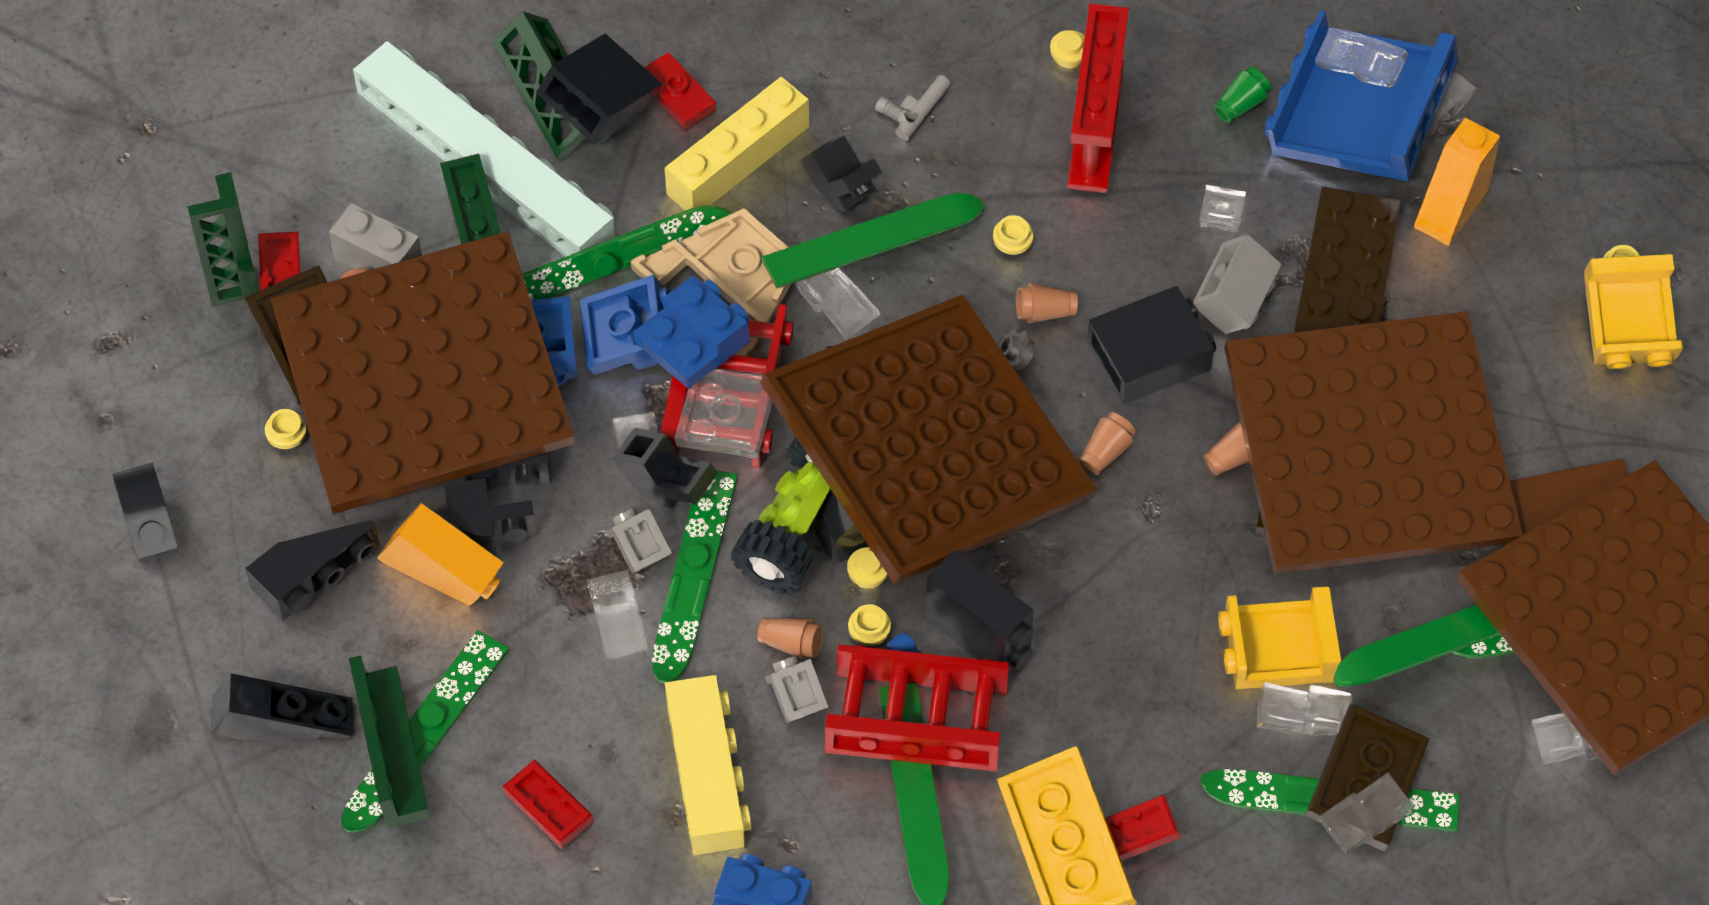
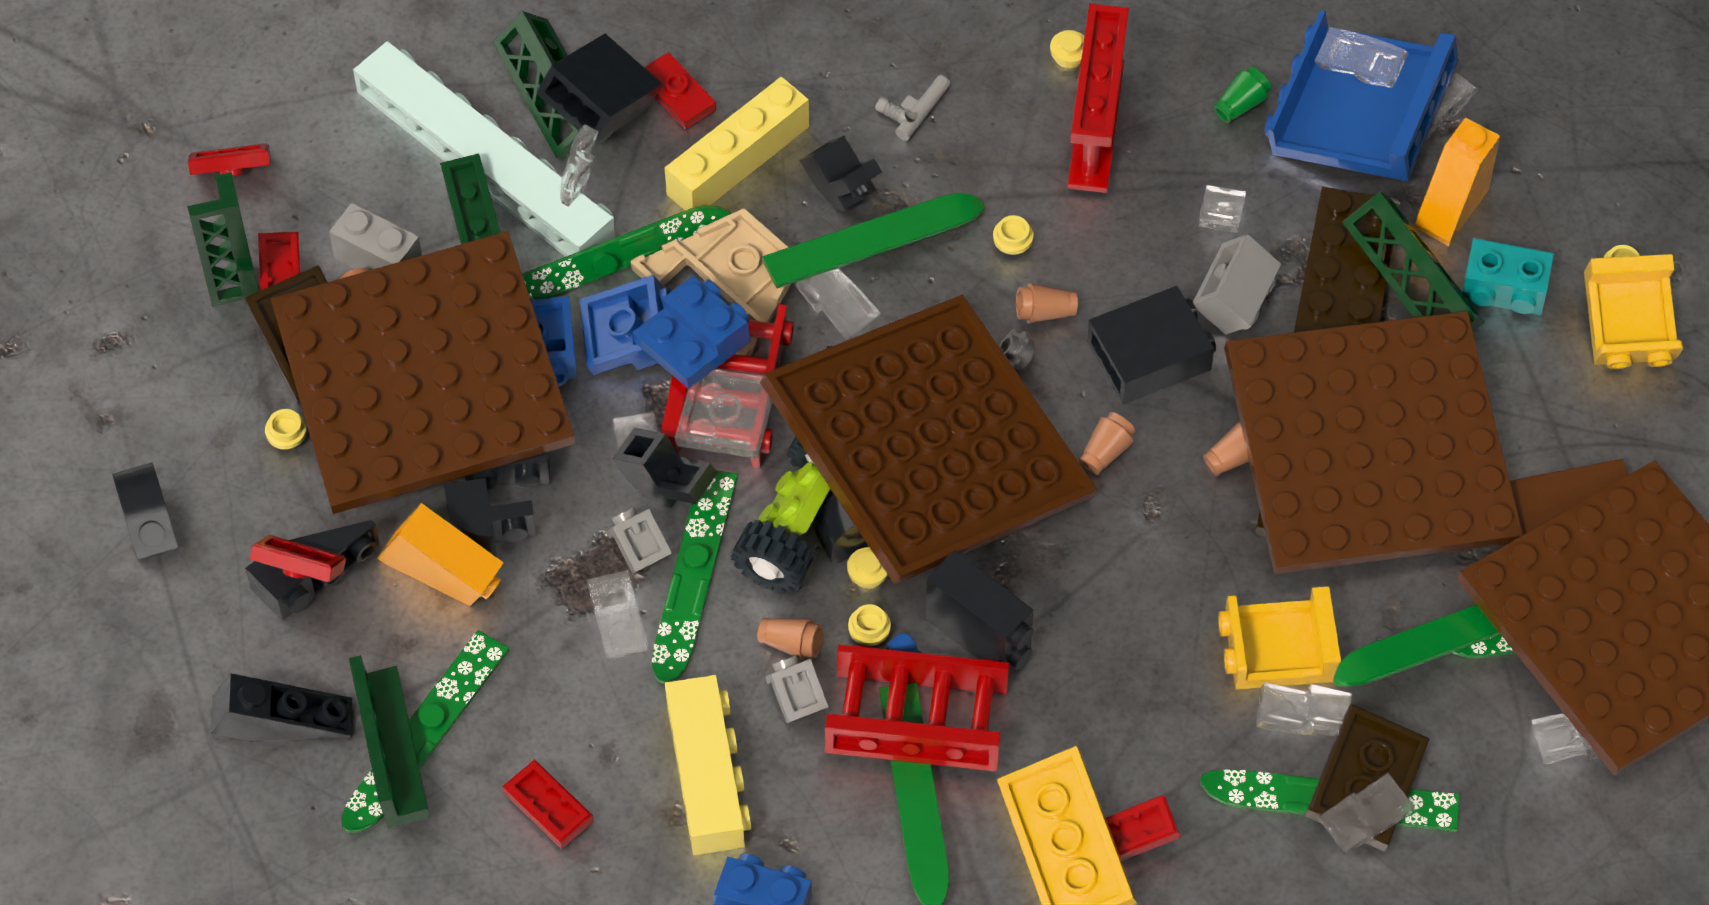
(229, 159): none -> red plate
(297, 559): none -> red plate
(578, 165): none -> clear slope
(1416, 251): none -> dark green fence
(1507, 276): none -> teal brick

